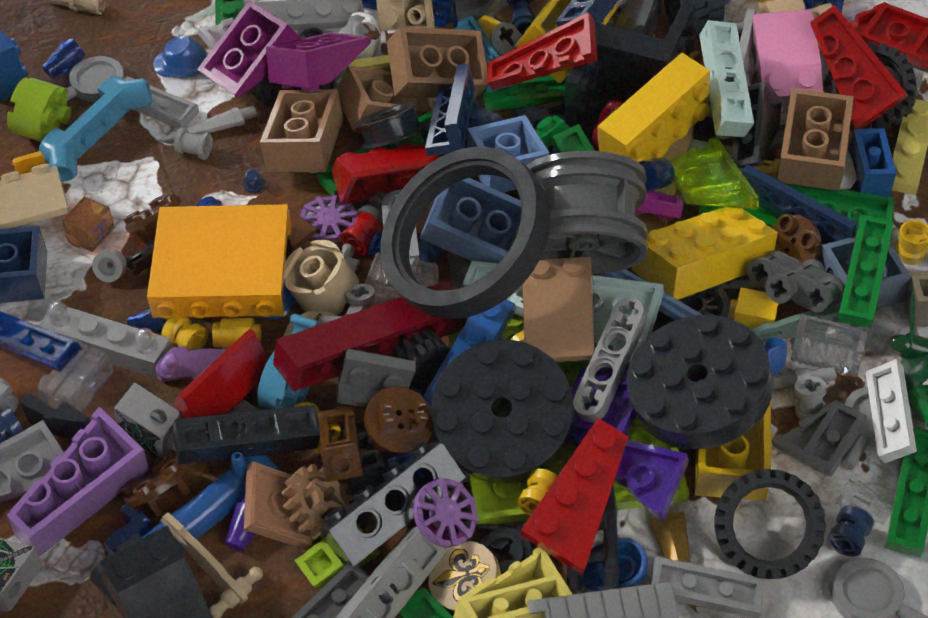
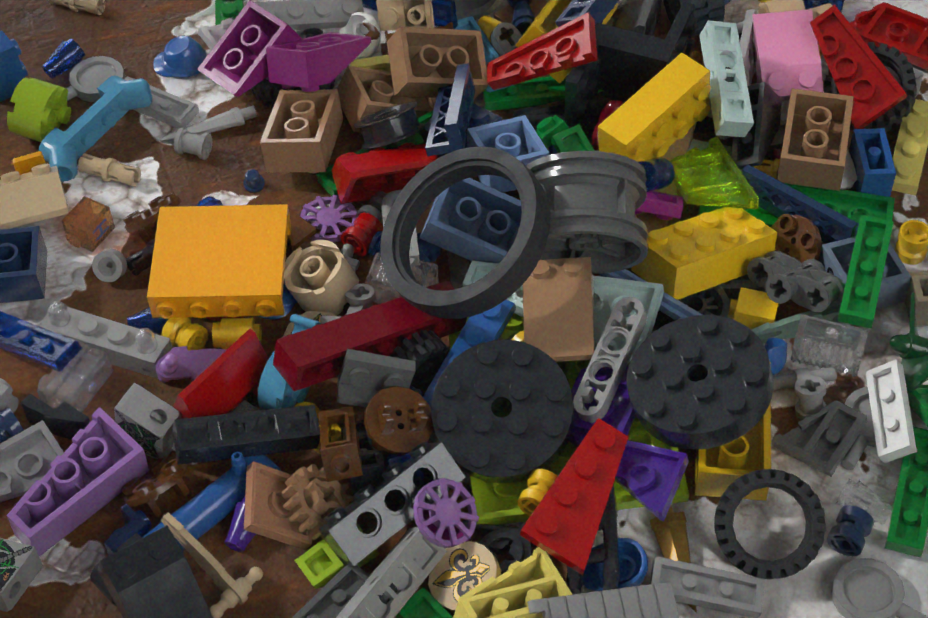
(109, 170): none -> tan pin

